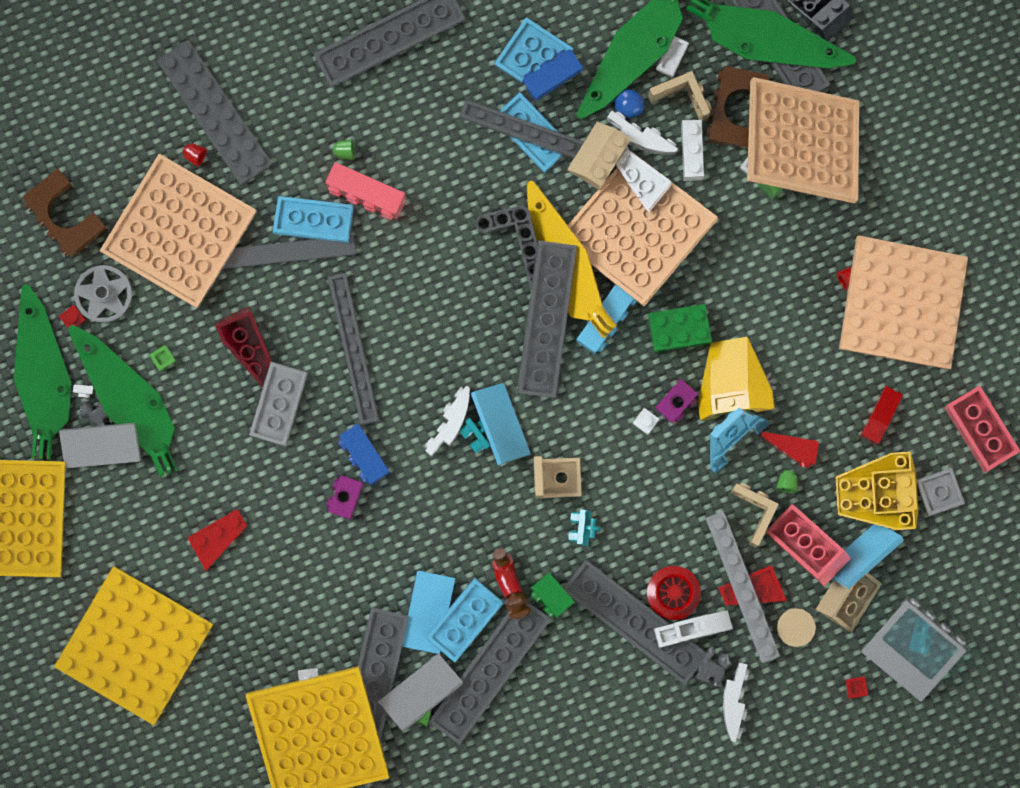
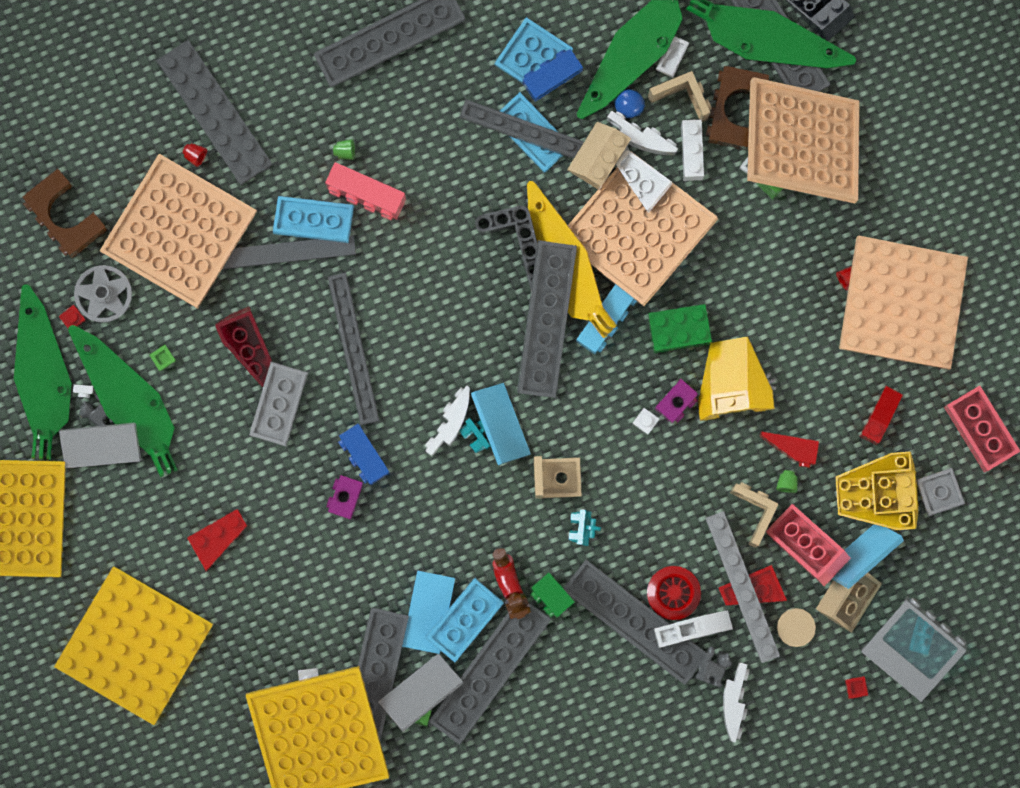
(730, 432): medium azure wing -> none

